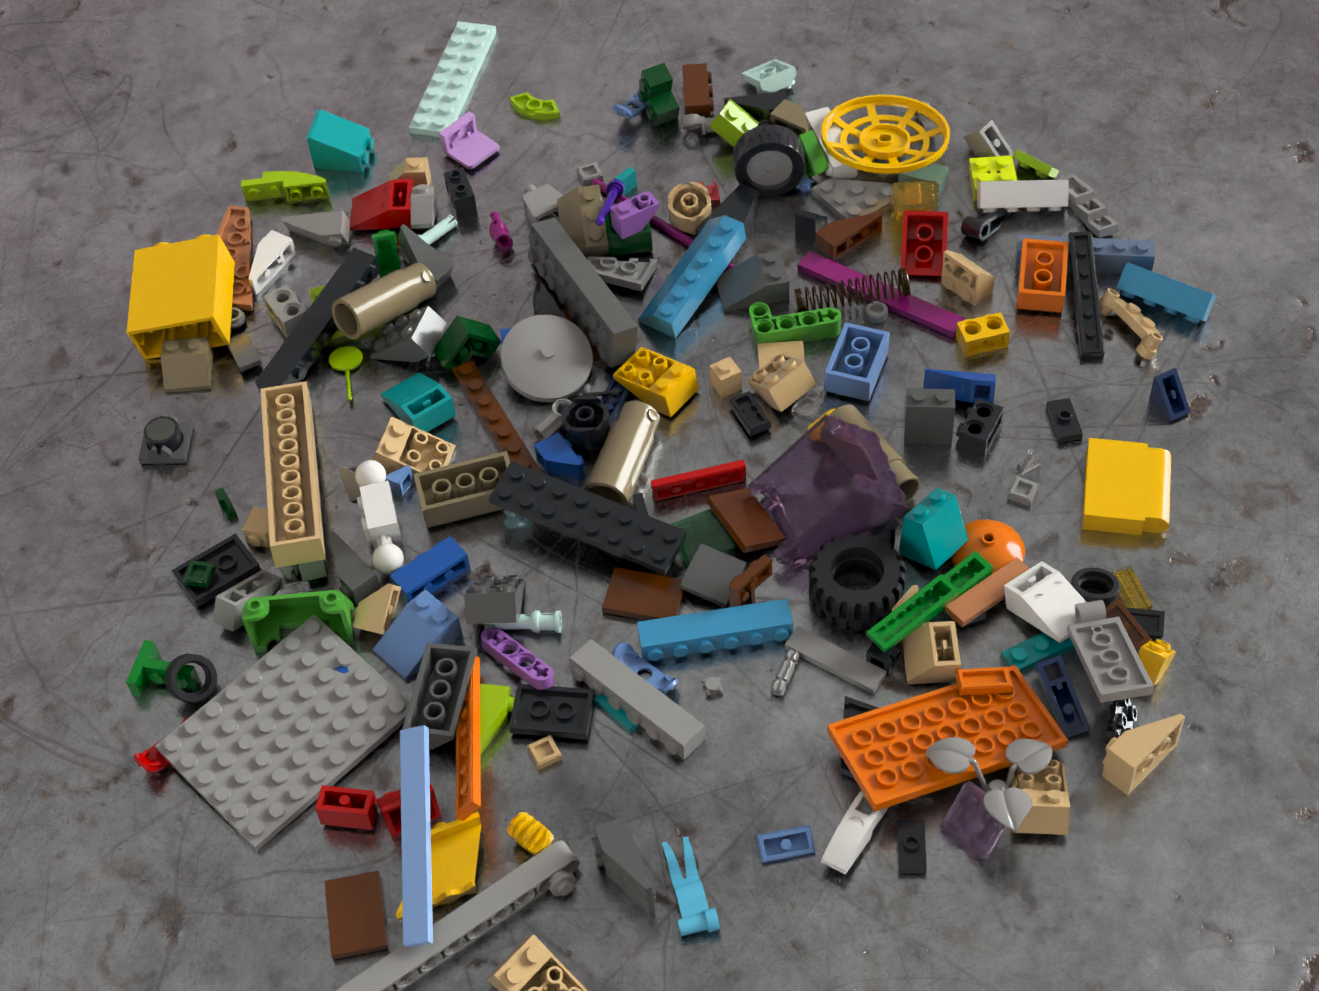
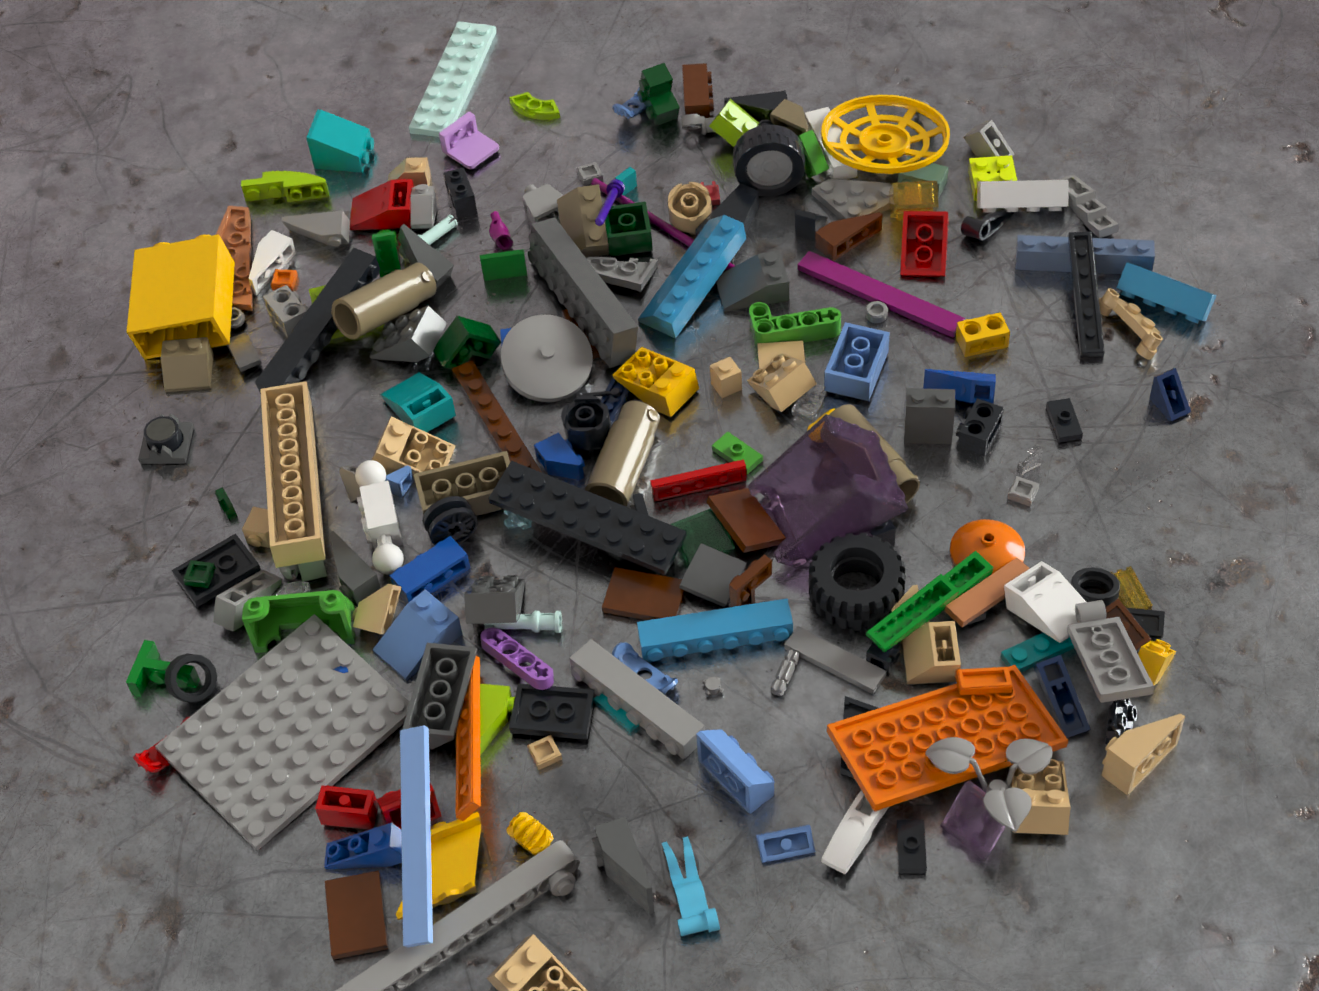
(284, 277): none -> orange tile
(346, 359): lime piece -> none
(366, 849): none -> blue slope
(451, 518): none -> black wheel
(503, 265): none -> green slope
(543, 302): black piece -> none
(552, 422): light grey piece -> none
(633, 214): medium lavender slope -> none
(734, 449): none -> bright green plate
(734, 769): none -> medium blue slope
(749, 413): black plate -> none
(771, 76): light aqua slope -> none
(805, 184): medium blue piece -> none
(902, 281): dark brown piece -> none
(933, 530): teal slope -> none
(966, 278): tan slope -> none
(1042, 169): lime plate -> none
(1042, 275): orange slope -> none
(1126, 487): yellow piece -> none

